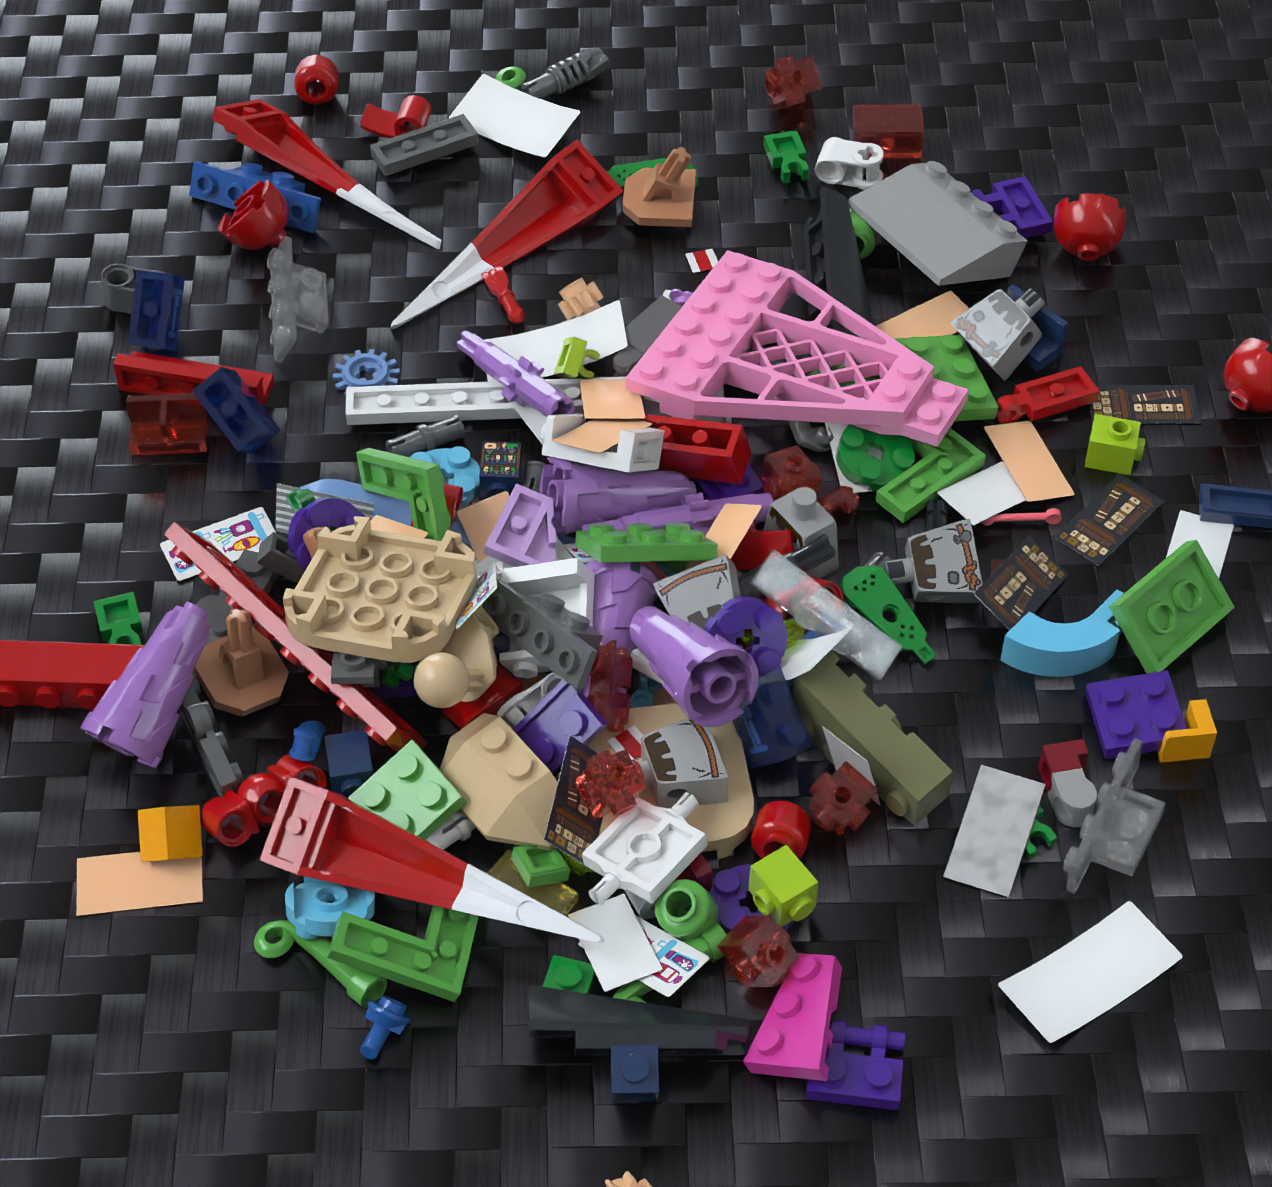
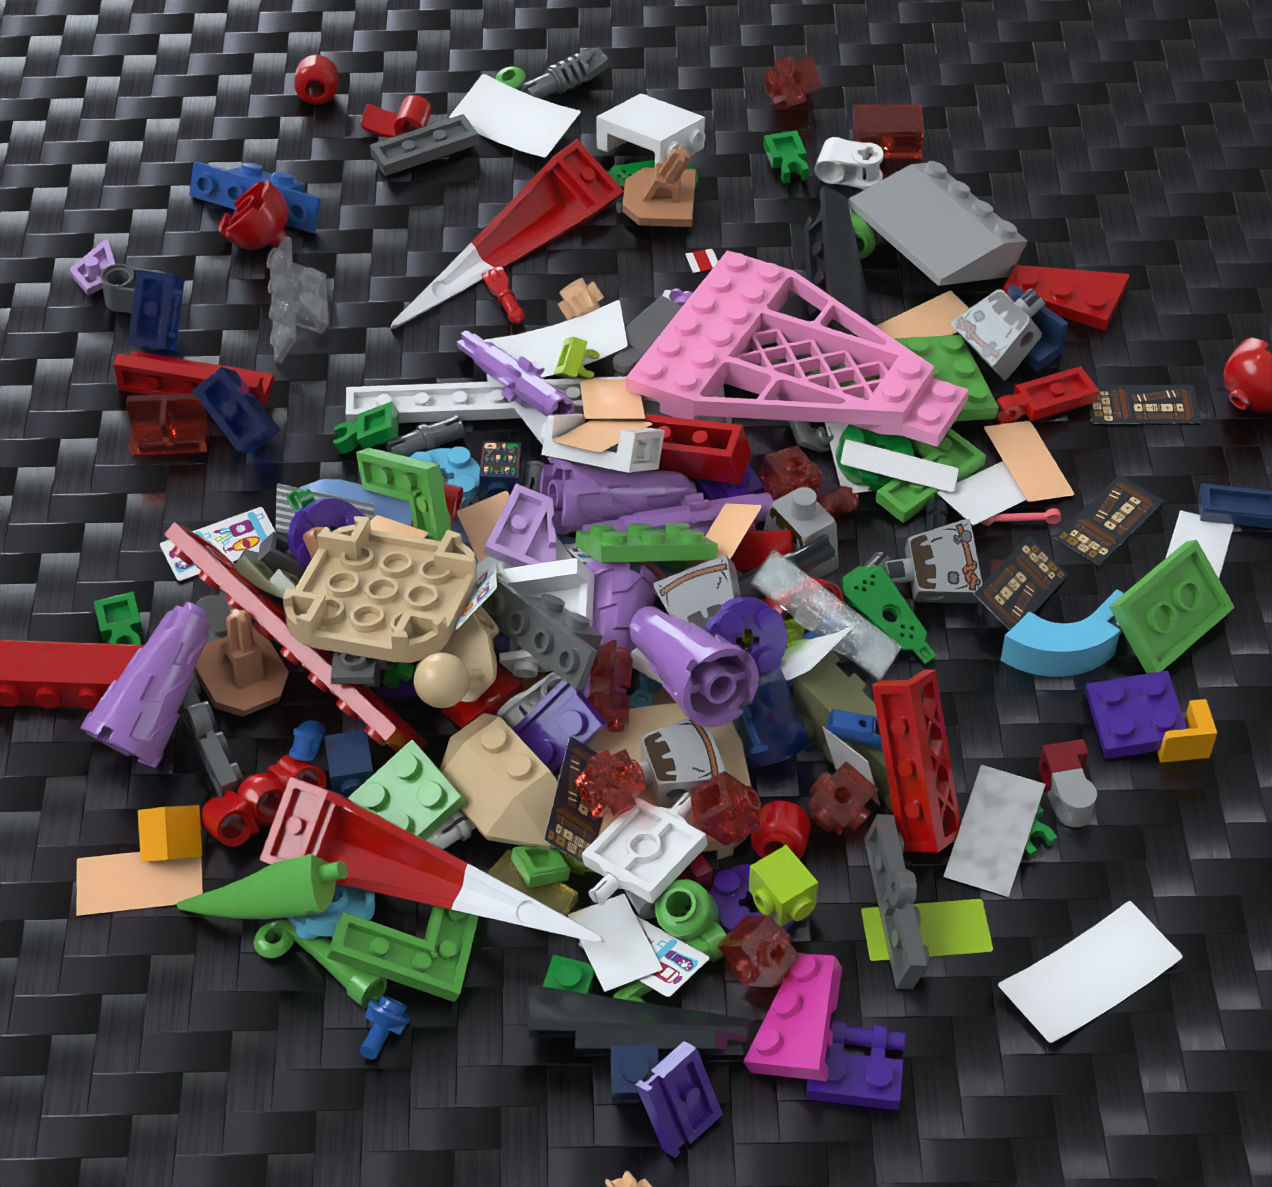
(88, 270): none -> lavender piece
(264, 578): none -> olive slope
(278, 891): none -> bright green piece
(282, 141): red plate -> none
(368, 362): medium blue gear -> none
(371, 429): none -> green plate
(629, 740): sticker -> none
(651, 126): none -> white panel
(679, 1098): none -> dark purple plate
(725, 808): none -> clear red brick
(855, 728): none -> blue bar
(895, 896): none -> dark grey hinge
(899, 466): none -> white sticker
(914, 765): none -> red fence
(944, 929): none -> lime sticker
(1019, 206): dark purple plate -> none
(1073, 294): none -> red wing
(1089, 225): red cylinder -> none
(1114, 444): lime brick -> none
(1120, 826): clear bracket -> none

